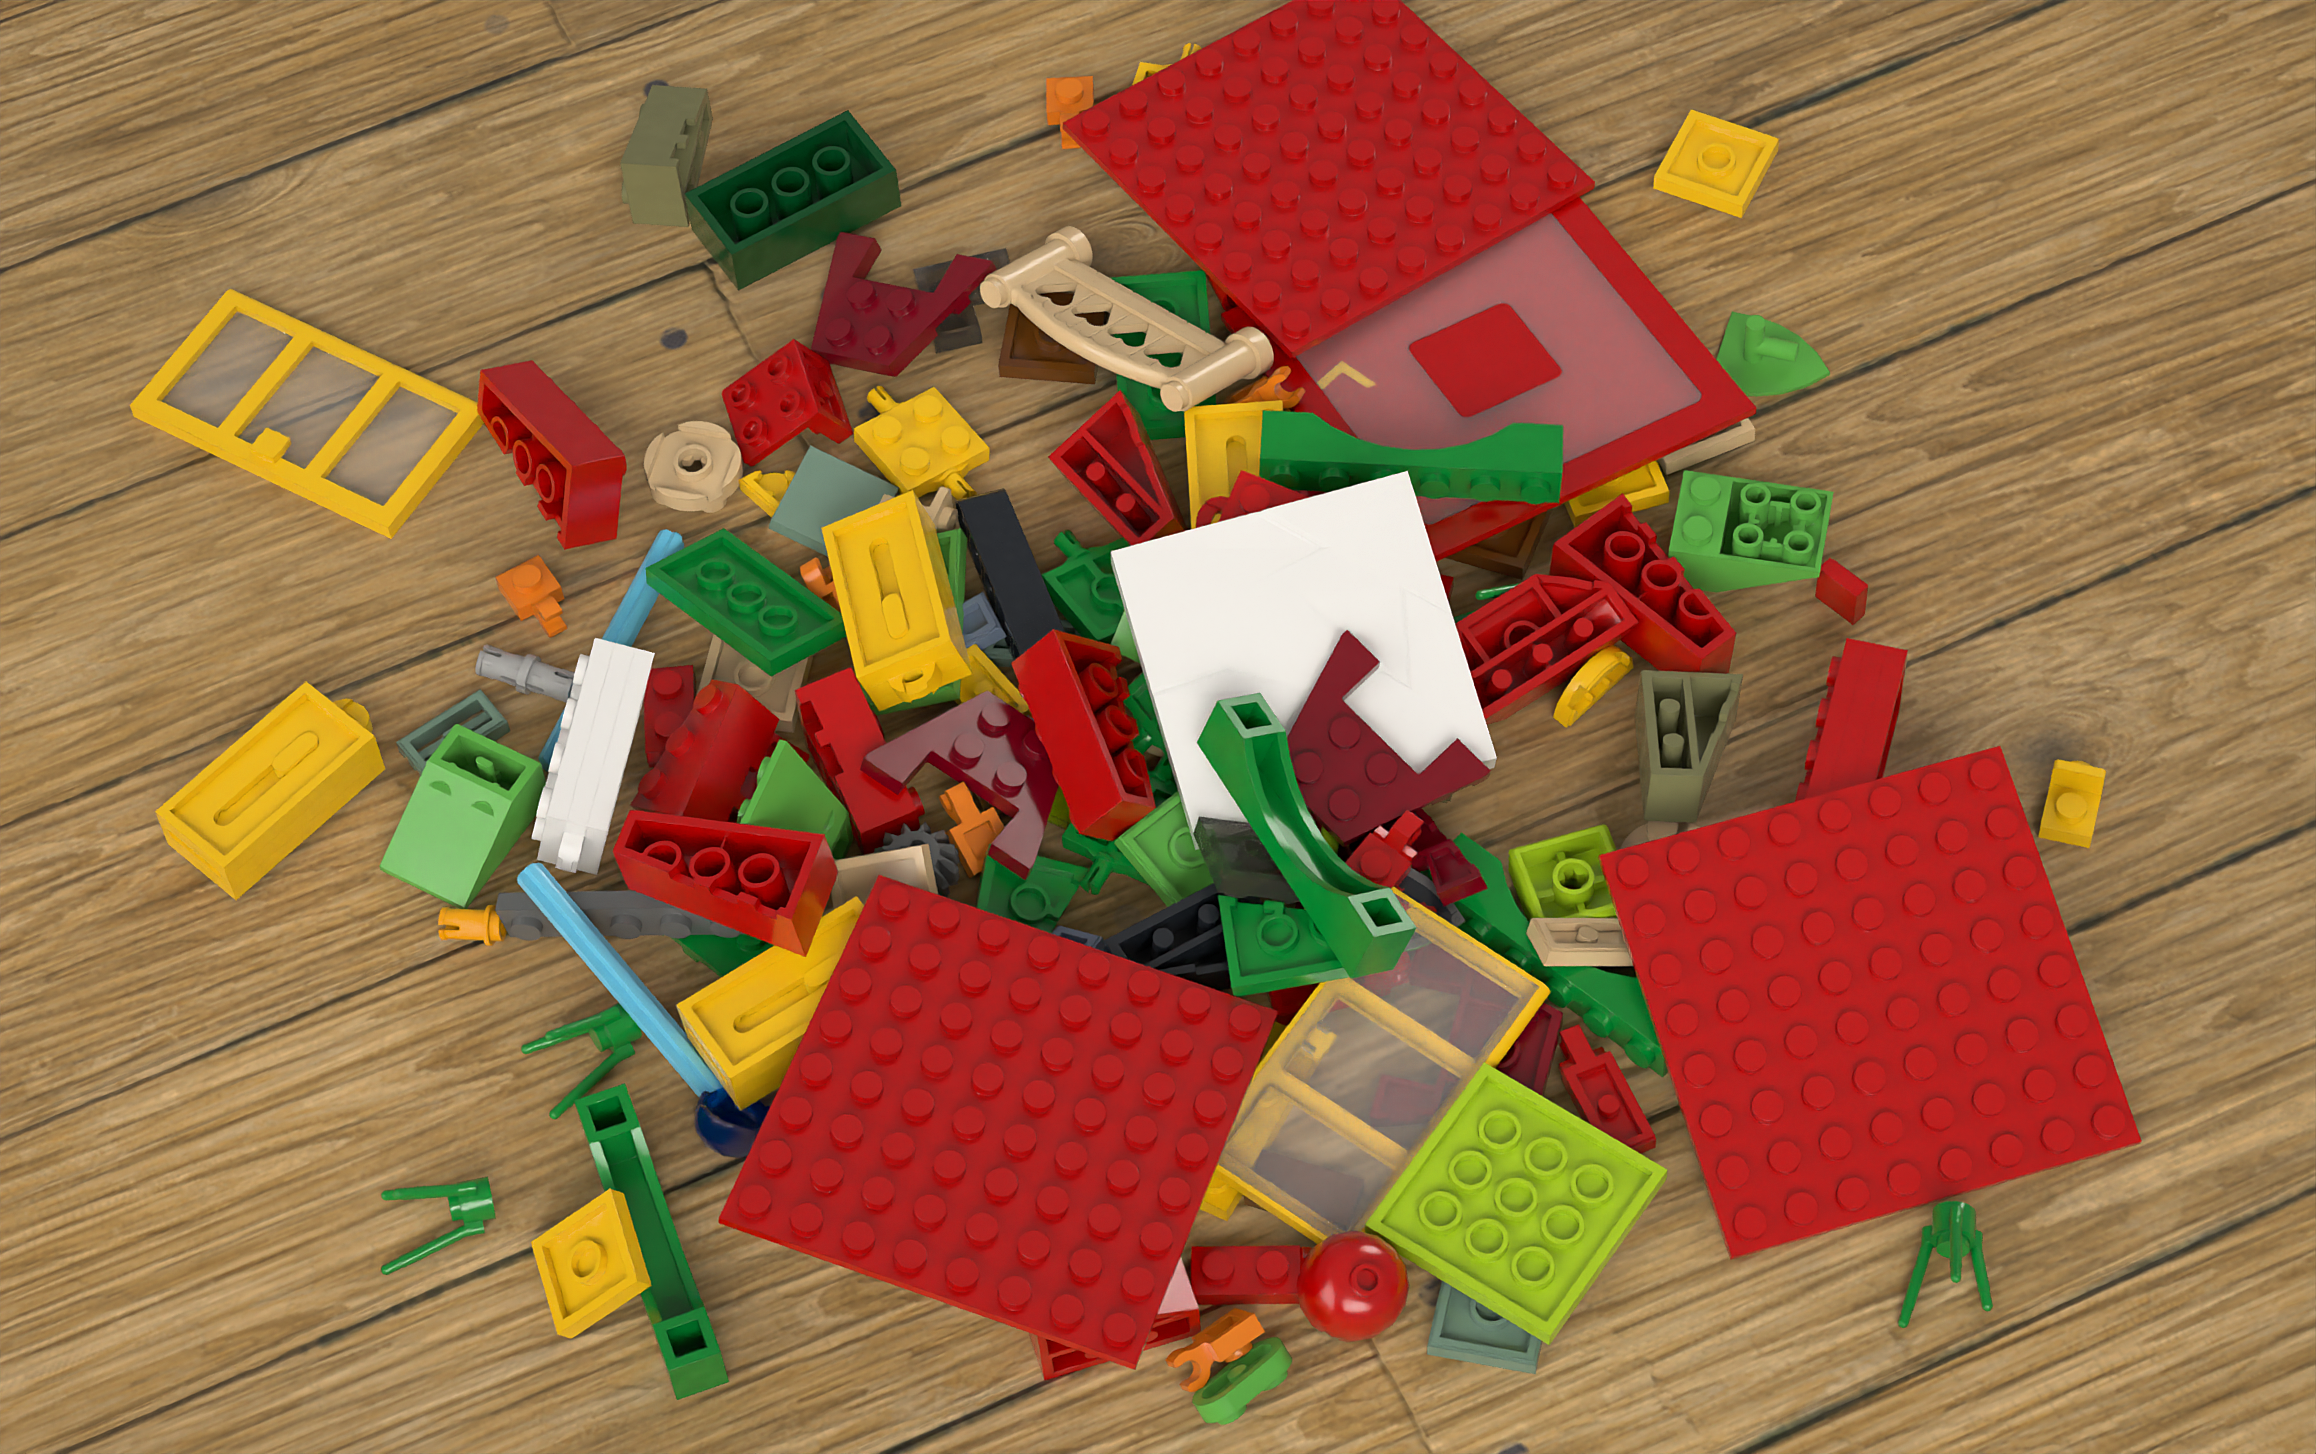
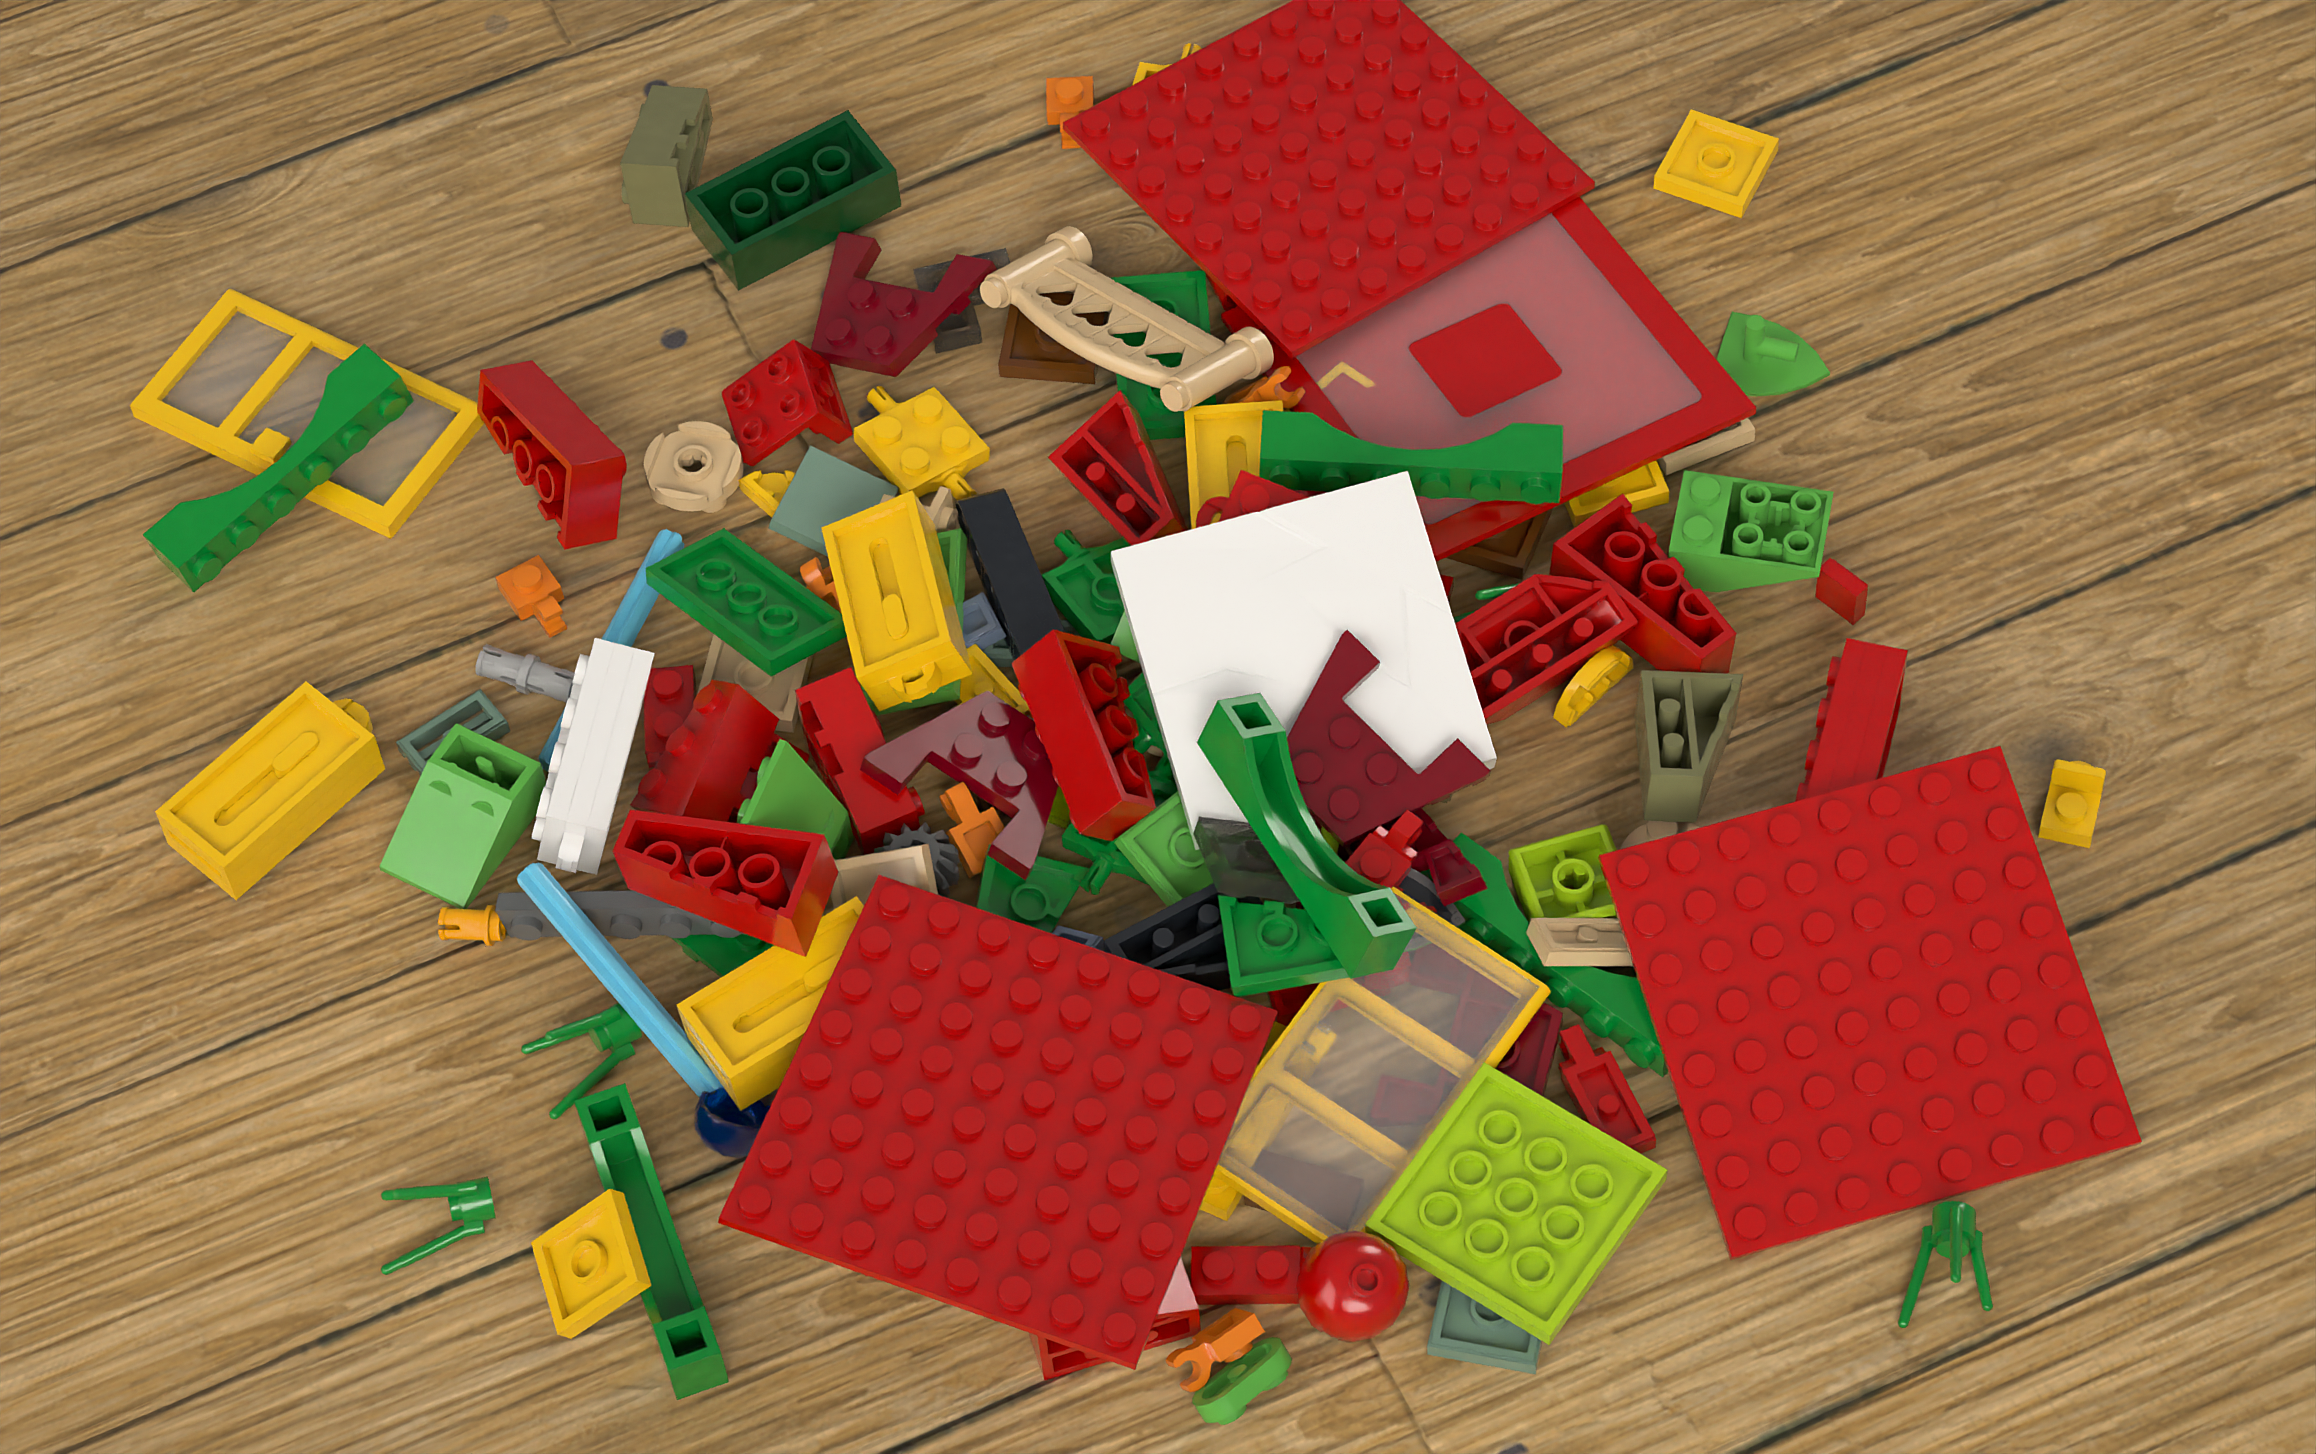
(209, 532): none -> green arch

